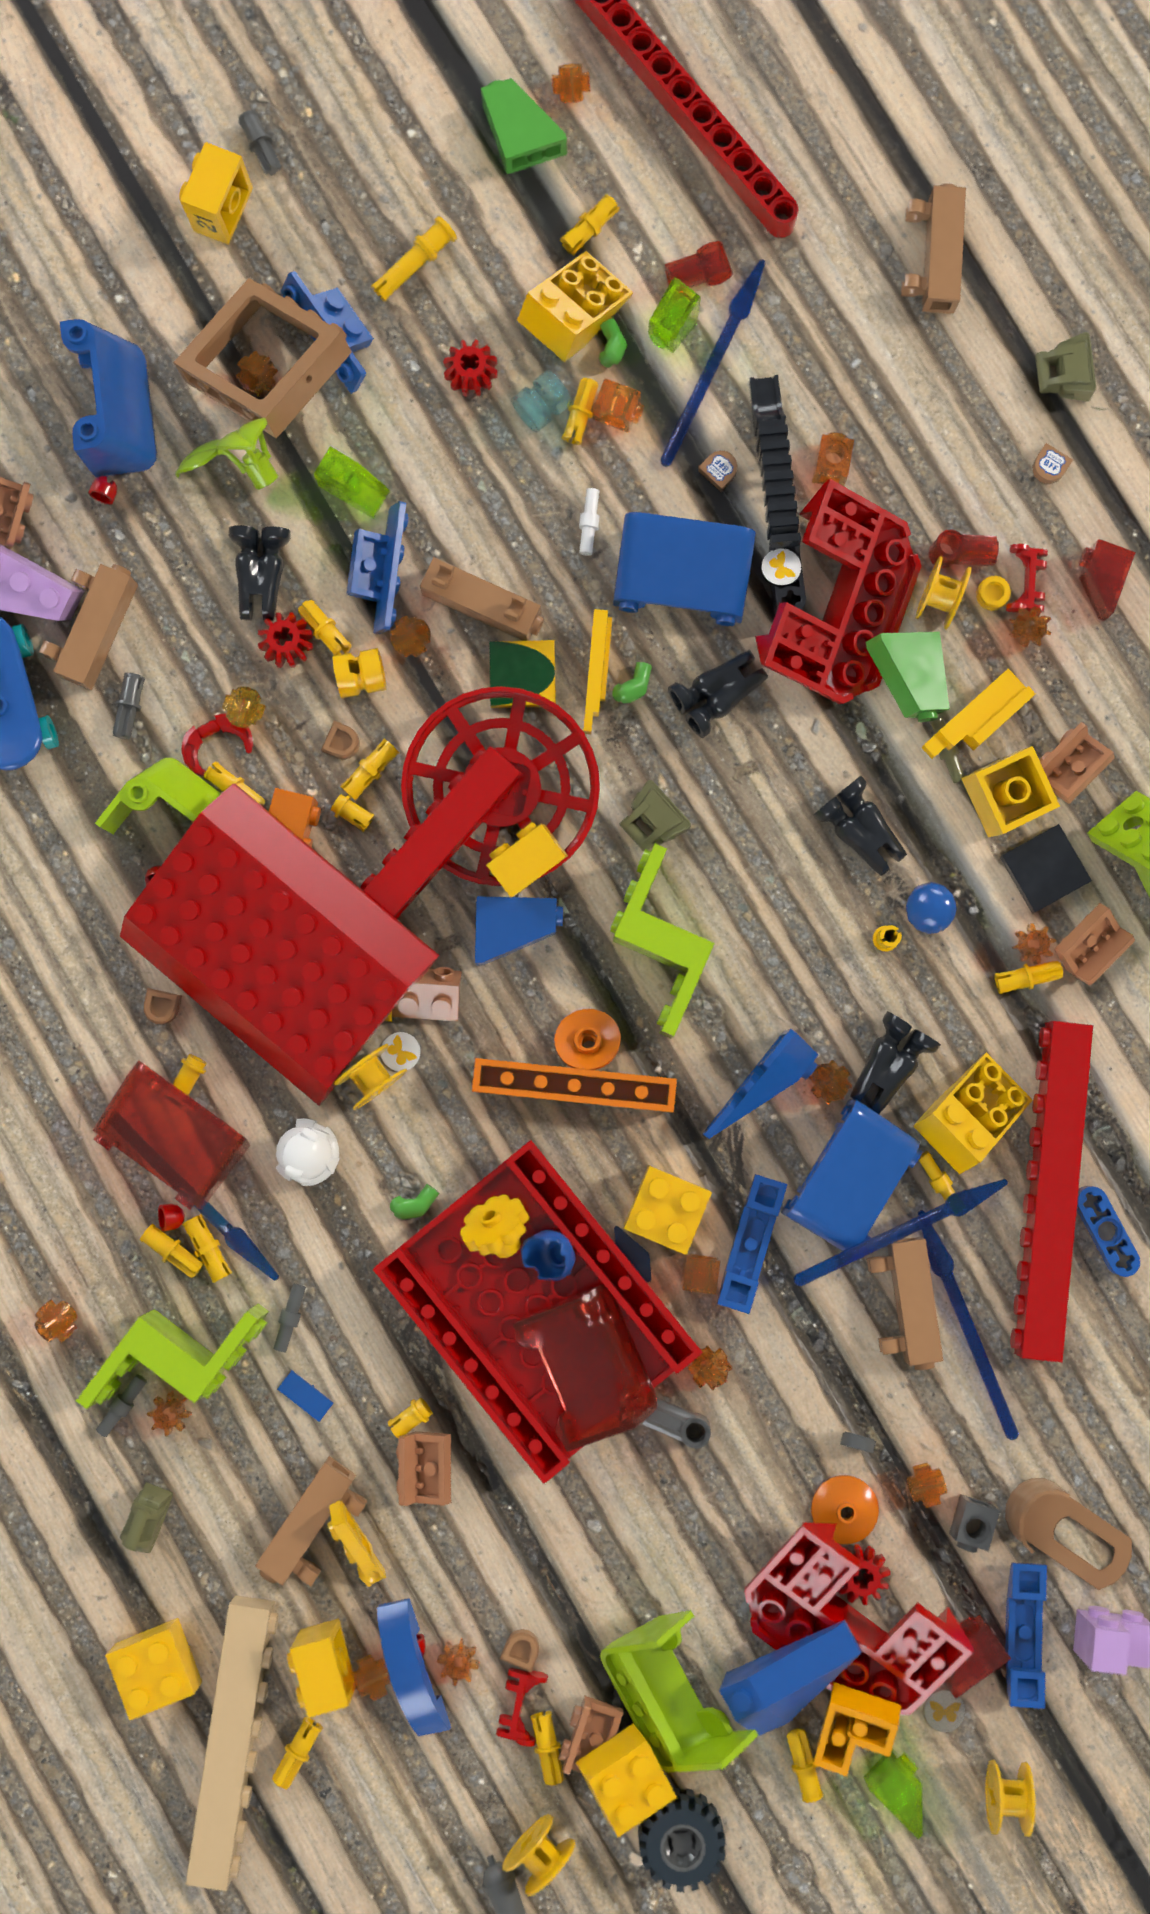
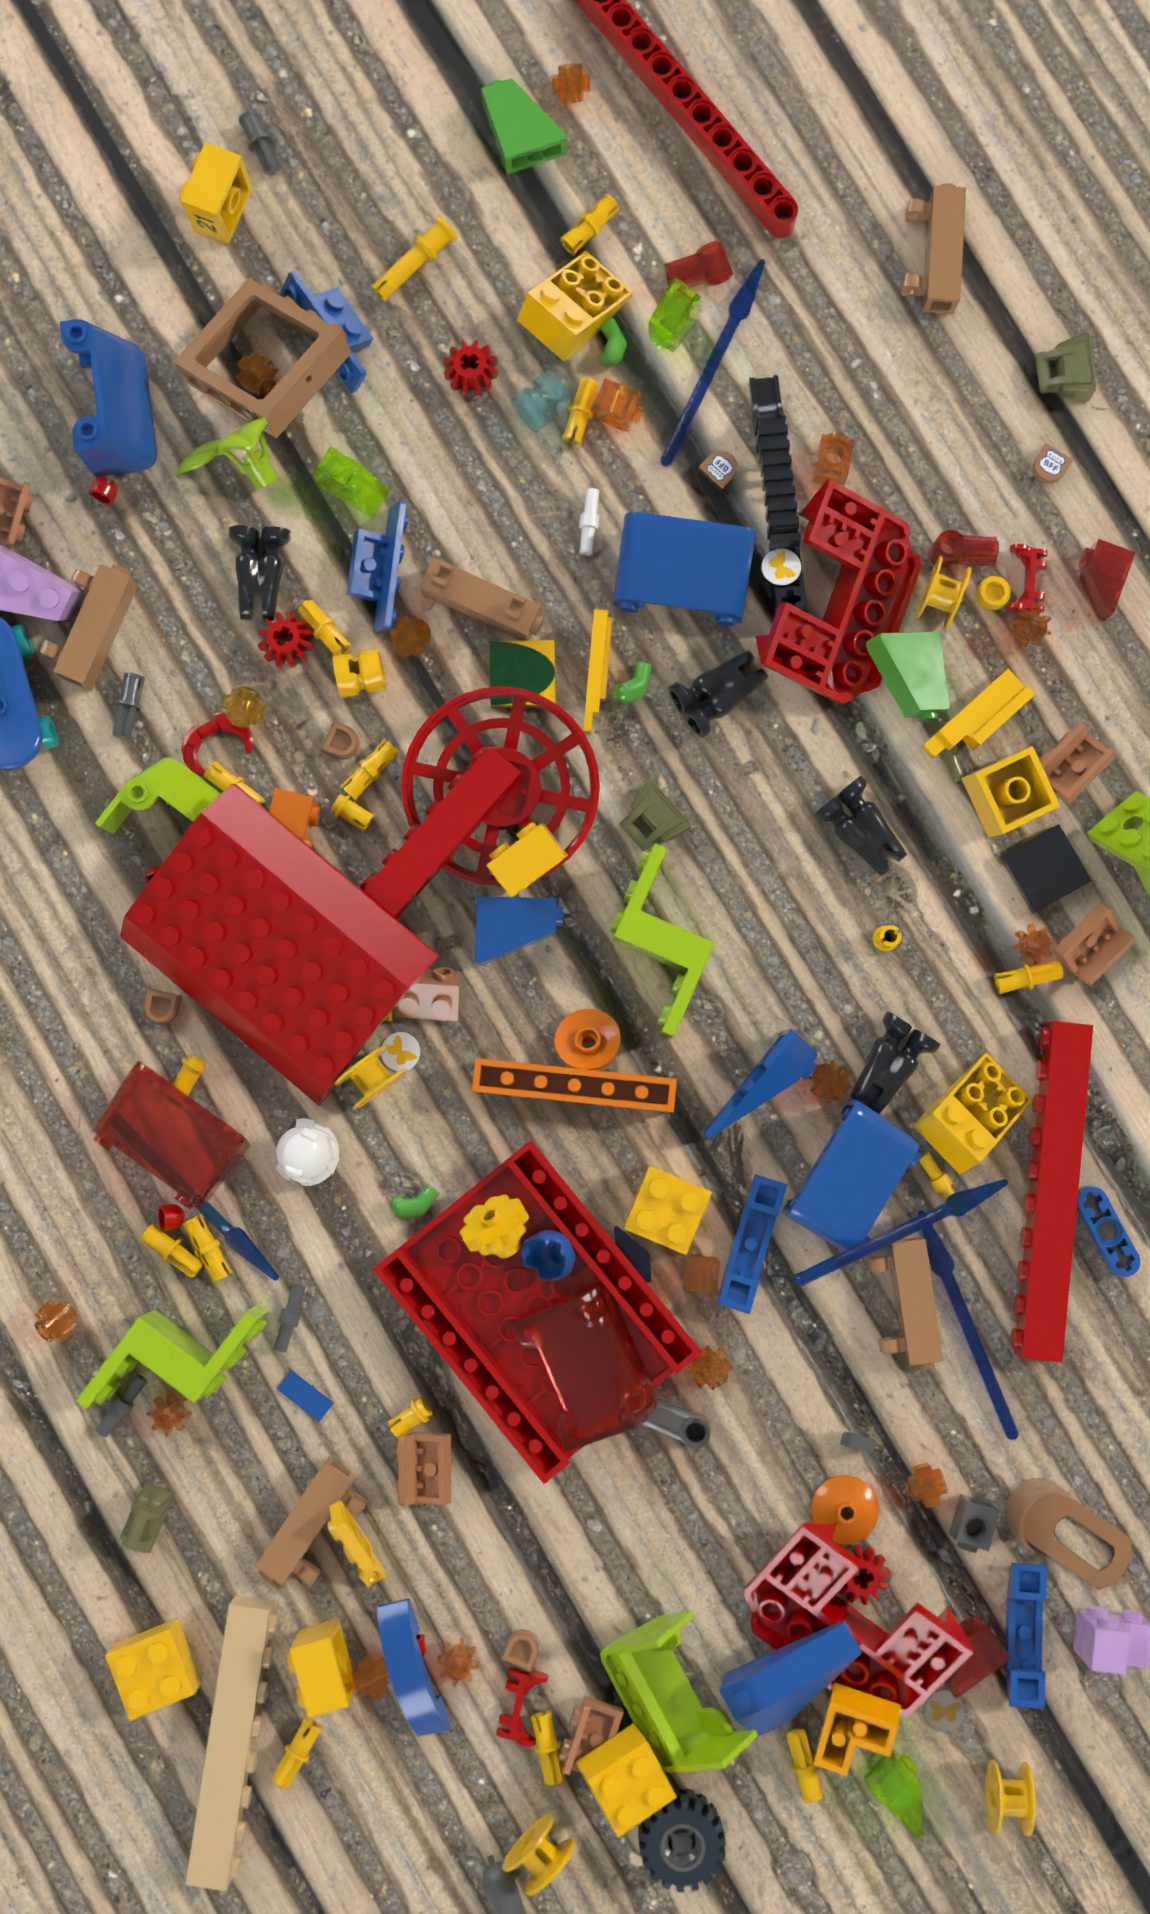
(931, 907): blue hair -> none

